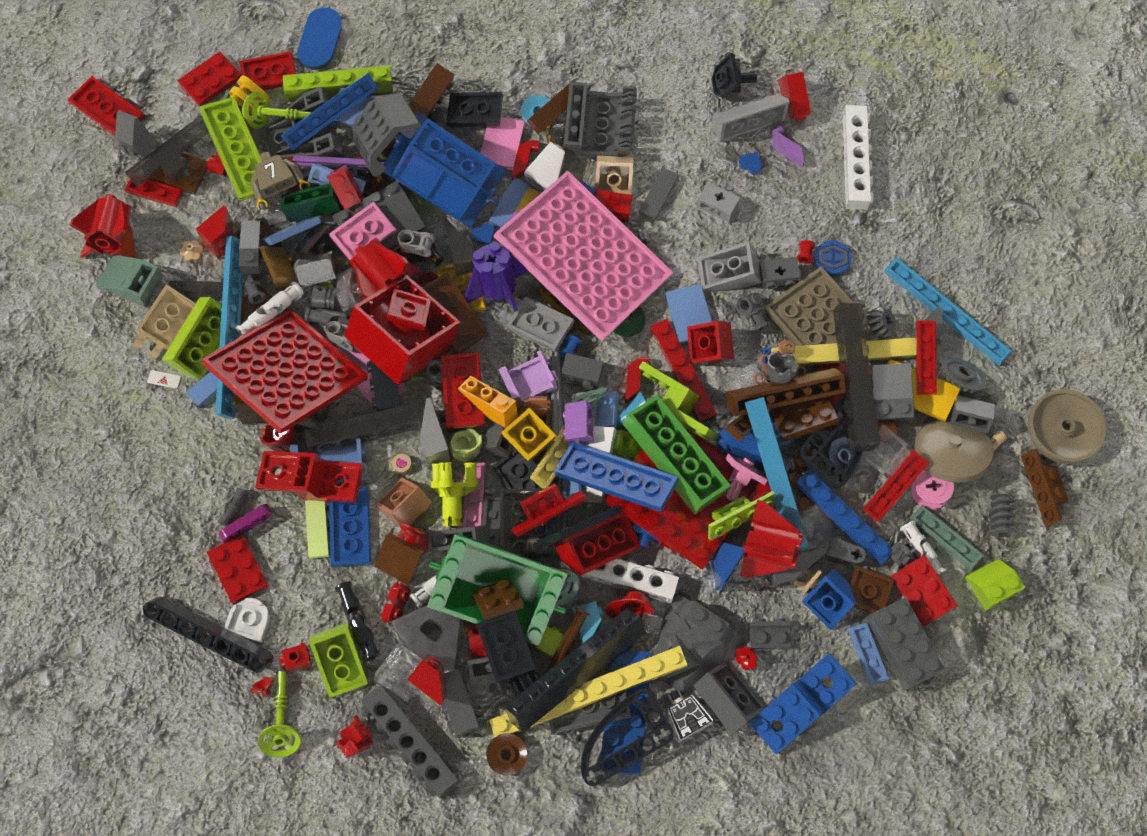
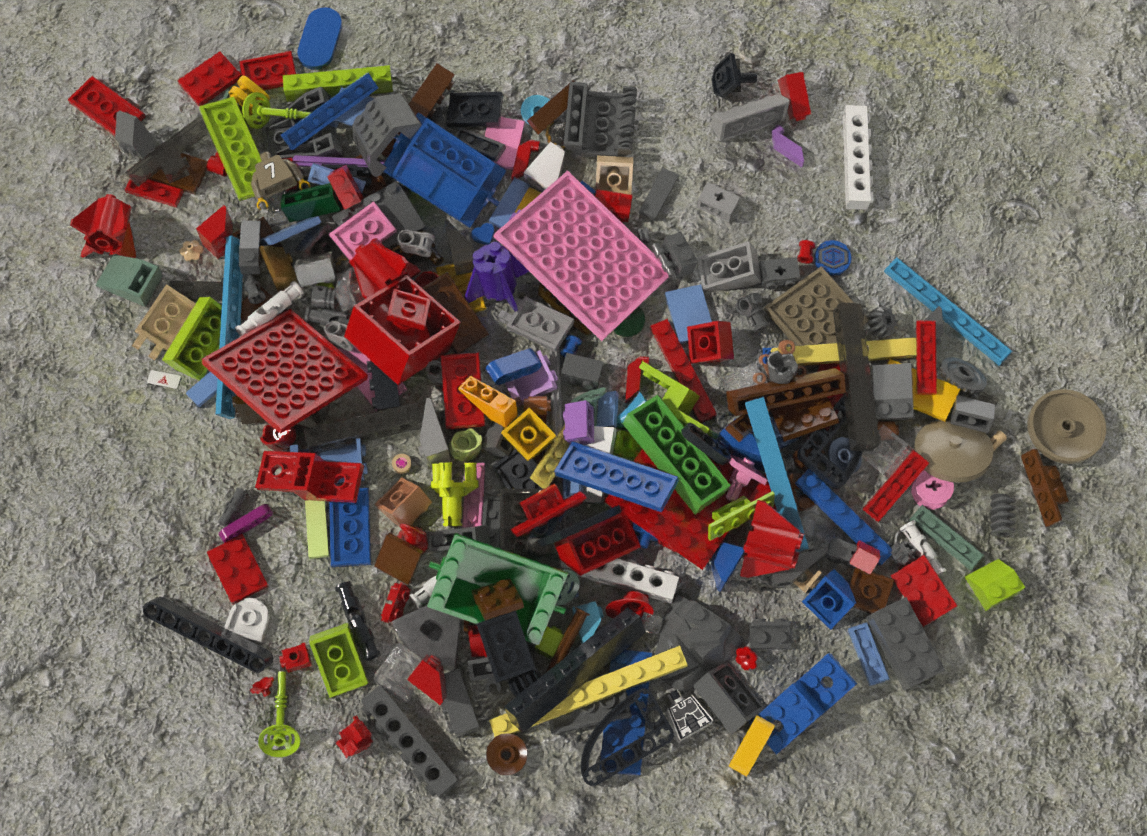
(482, 144): none -> dark grey tile
(513, 366): none -> blue beam
(675, 255): none -> dark grey brick
(706, 443): none -> black beam
(750, 162): blue tile -> none
(751, 745): none -> yellow beam
(865, 557): none -> panel

